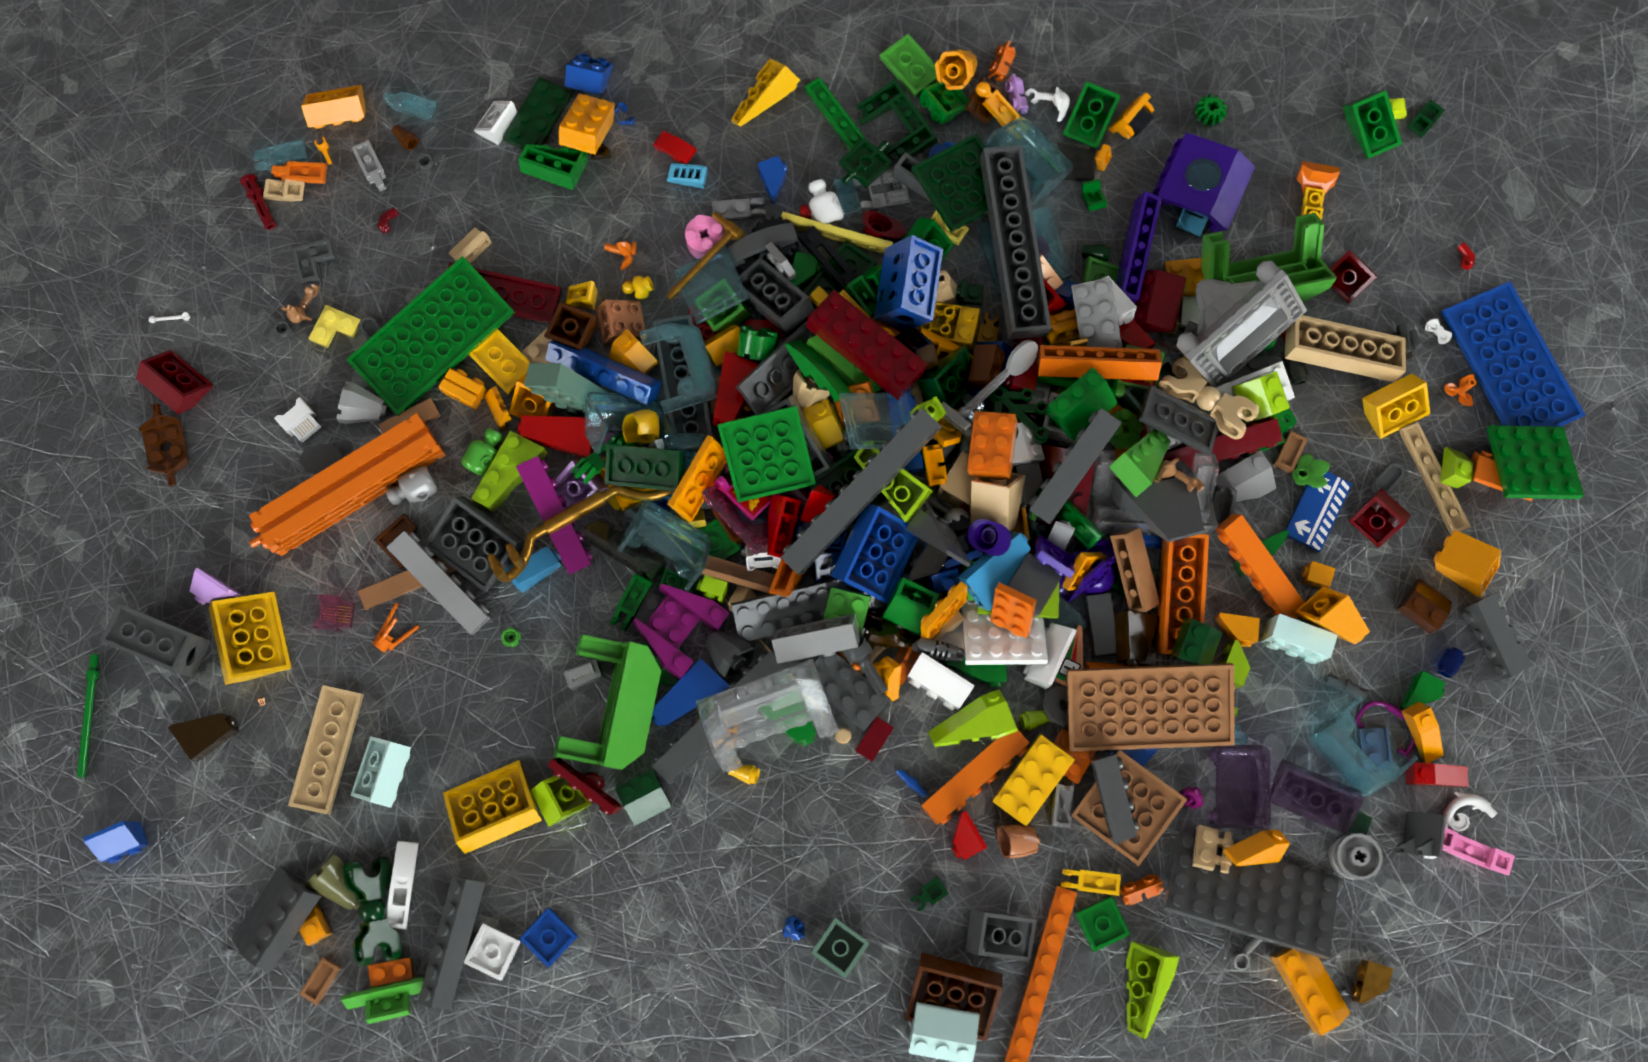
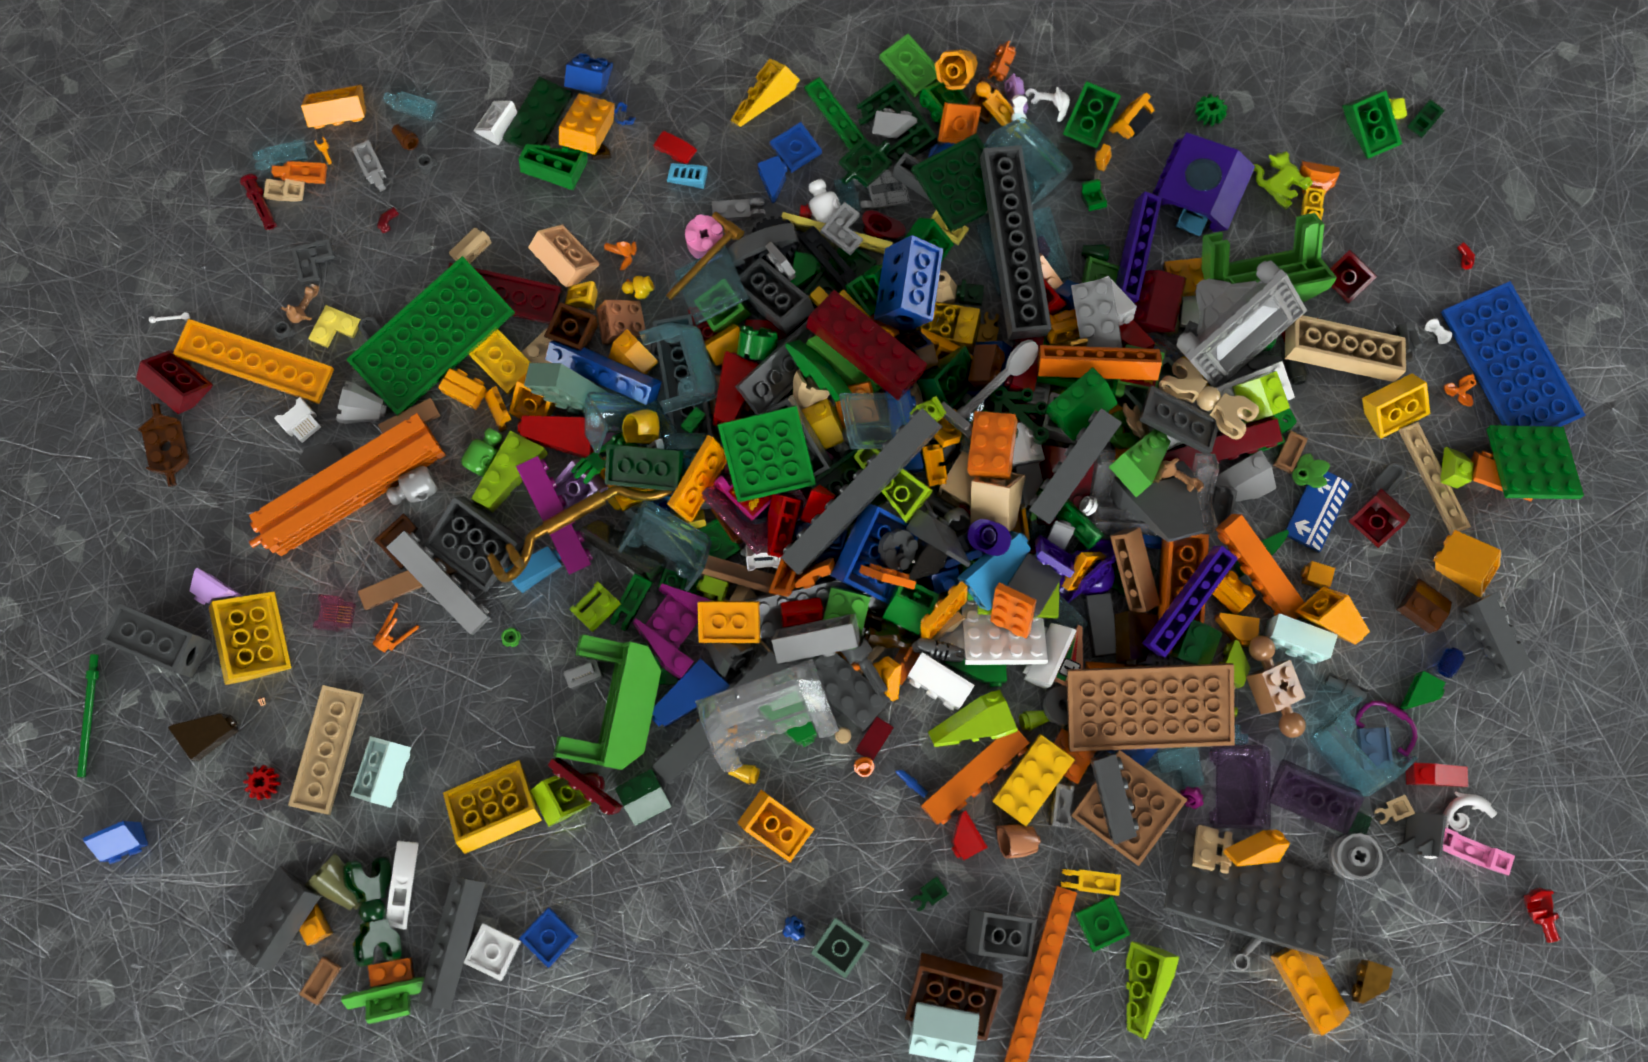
(253, 361): none -> light orange plate
(254, 785): none -> red gear
(563, 255): none -> light nougat slope
(598, 610): none -> lime plate
(693, 421): none -> green piece
(728, 621): none -> light orange plate
(775, 826): none -> light orange slope
(796, 147): none -> blue plate
(801, 612): none -> red slope
(810, 577): none -> orange slope
(838, 229): none -> light grey plate
(864, 766): none -> orange plate
(887, 575): none -> orange plate
(892, 124): none -> light grey slope
(906, 553): none -> dark grey plate
(958, 122): none -> orange plate
(1018, 102): none -> white piece
(1088, 505): none -> white plate
(1138, 428): none -> tan plate
(1149, 885): orange hinge -> none
(1184, 759): none -> clear light blue tile
(1190, 600): none -> dark purple brick
(1233, 593): none -> light orange brick
(1276, 687): none -> medium nougat brick
(1279, 184): none -> lime animal
(1397, 809): none -> tan plate
(1424, 731): light orange slope -> none
(1540, 909): none -> red piece

